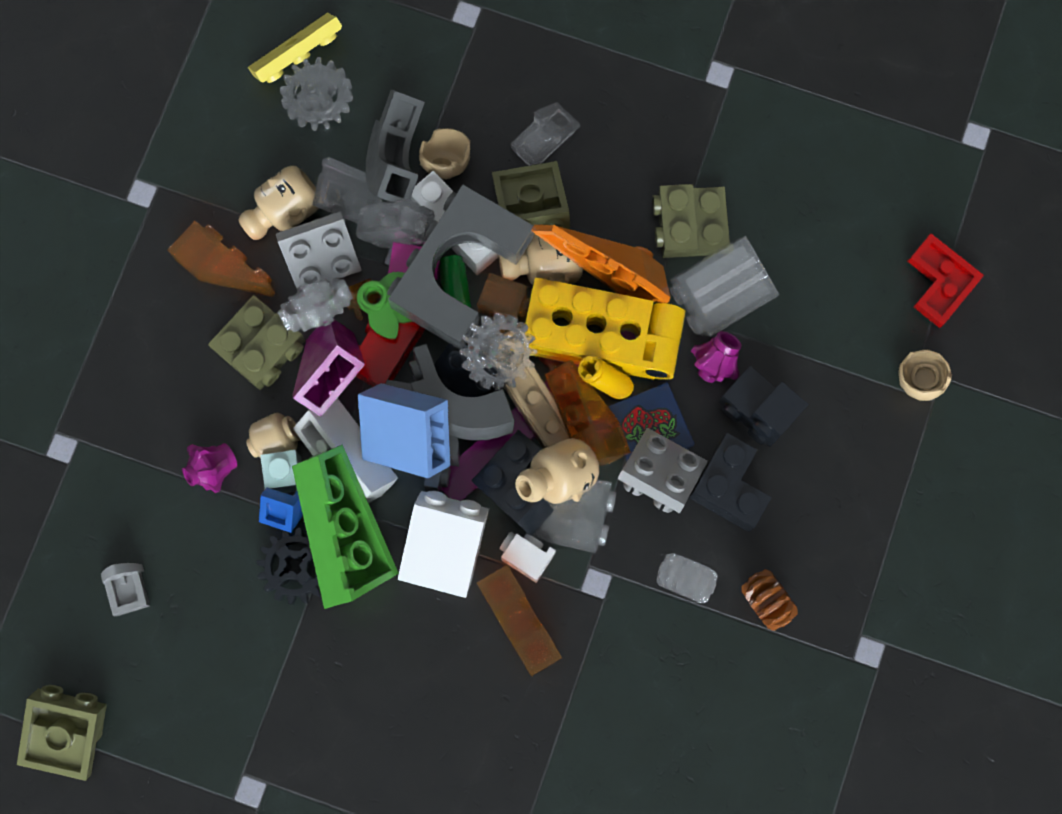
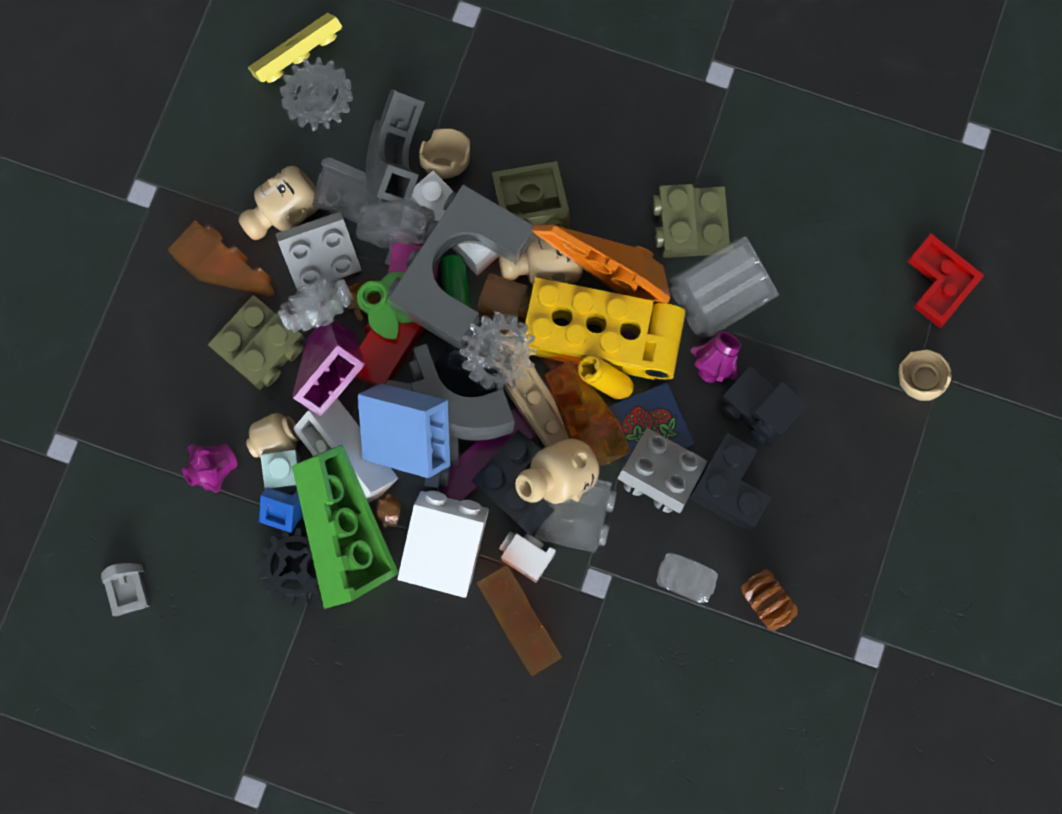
(61, 732): olive plate -> none
(388, 511): none -> clear orange plate
(547, 132): clear slope -> none

